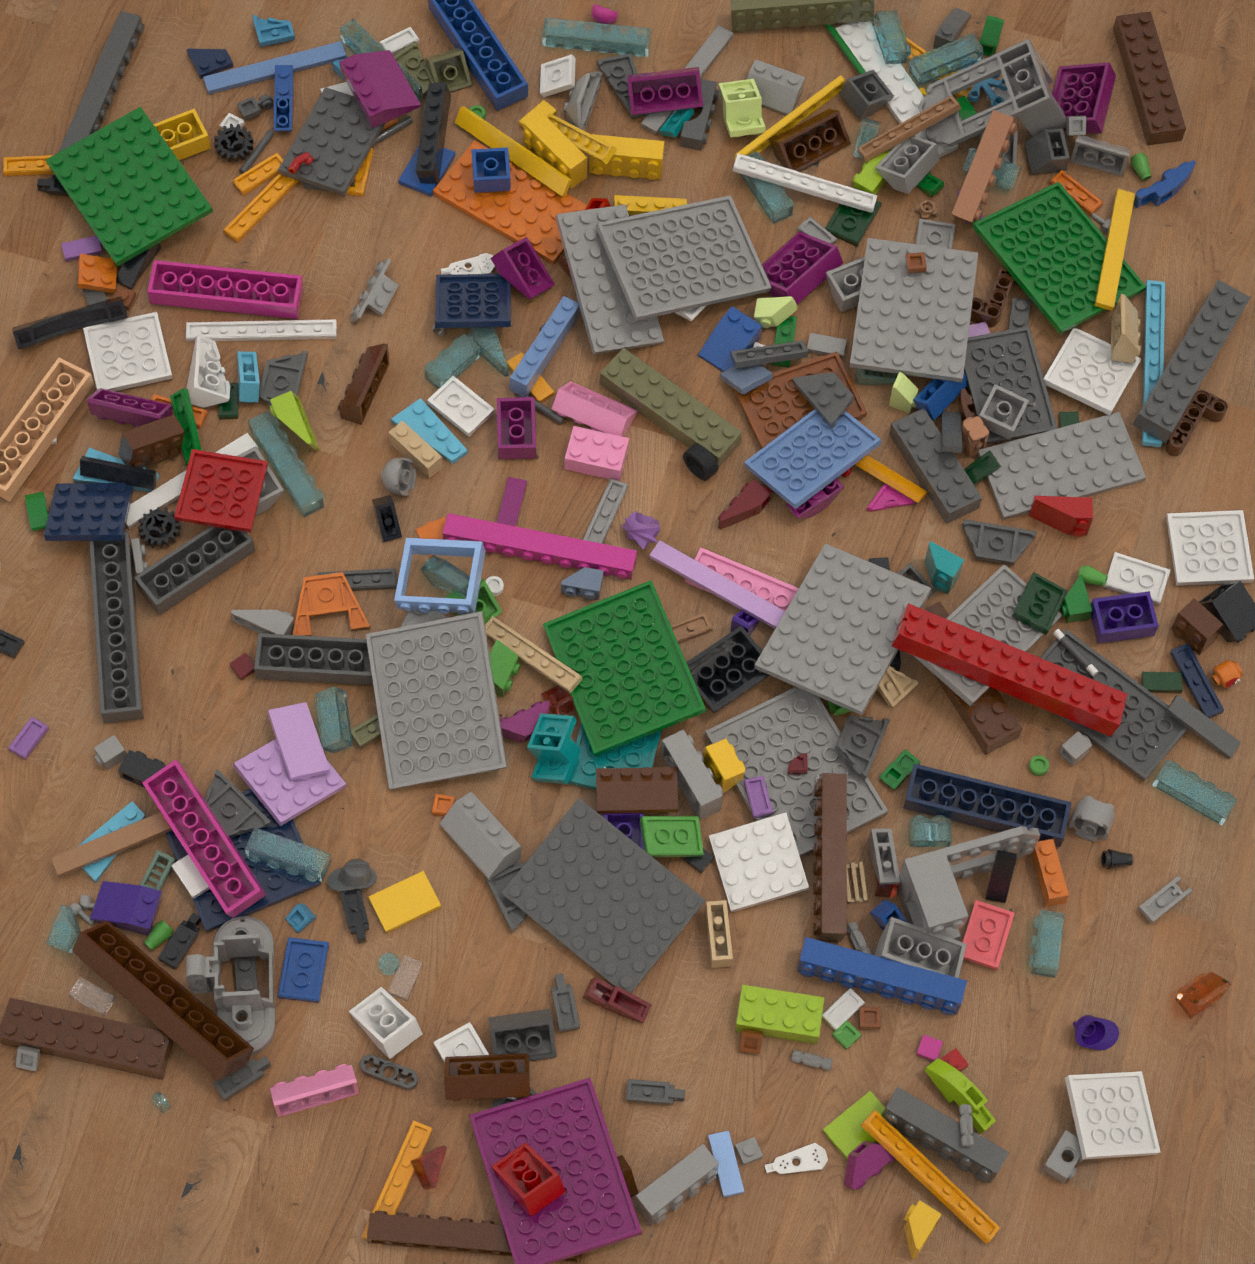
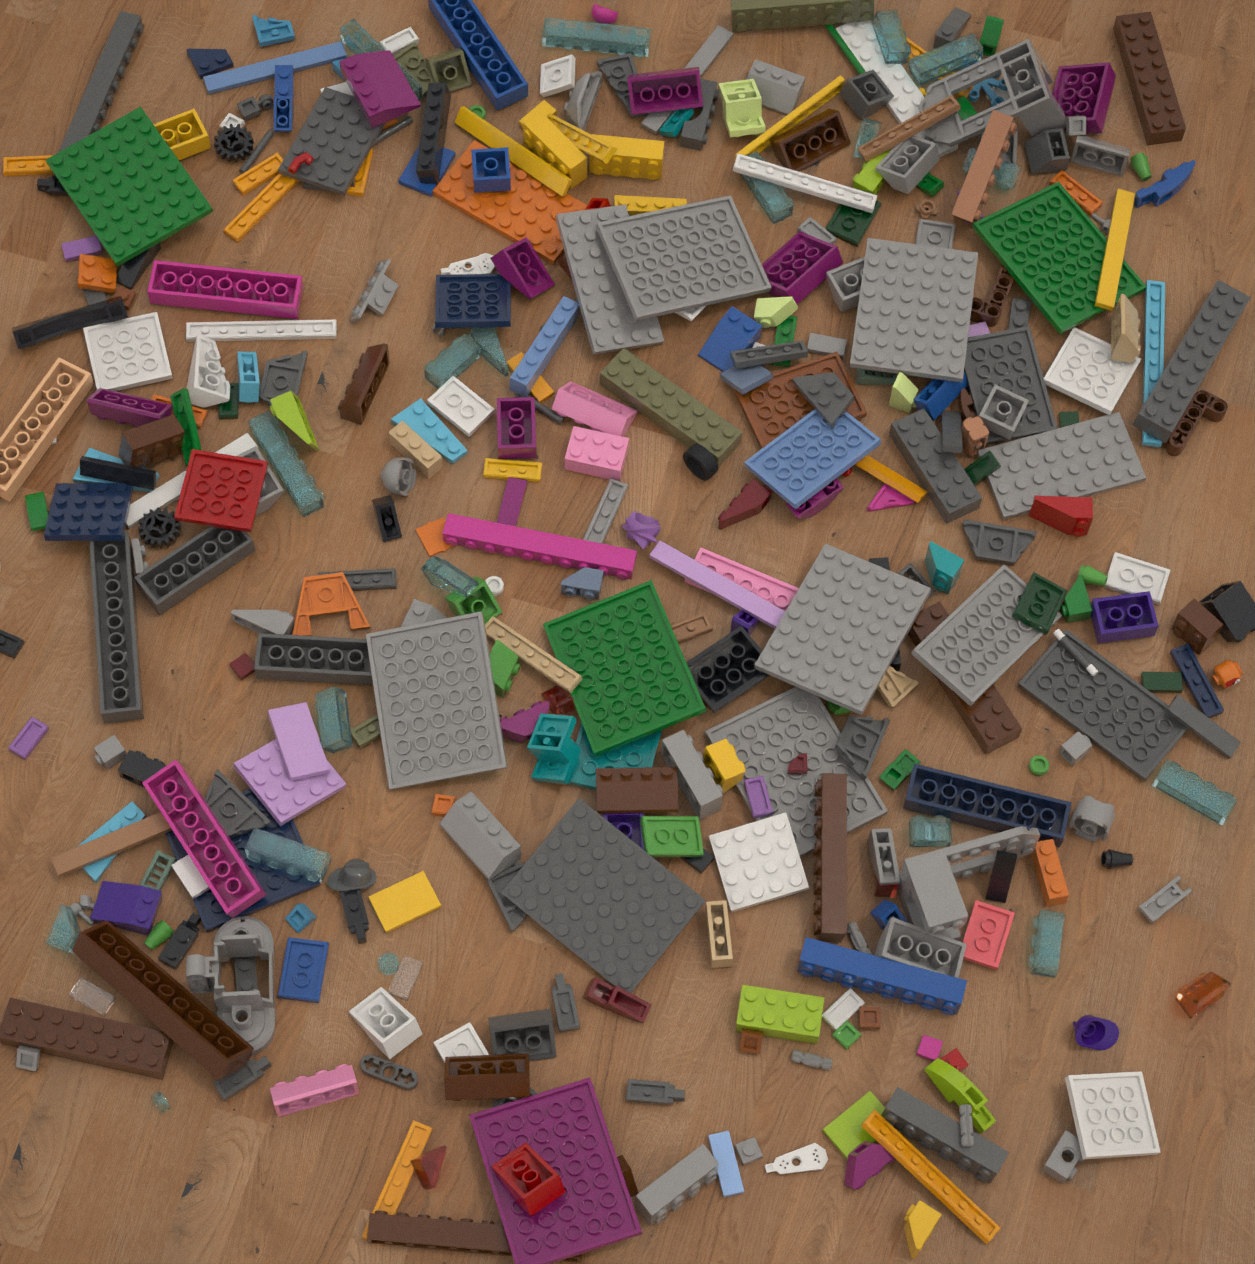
(447, 548): light blue window -> none
(503, 469): none -> yellow tile
(853, 867): tan tile -> none
(915, 262): dark orange plate -> none
(1009, 670): red piece -> none
(1209, 547): white plate -> none

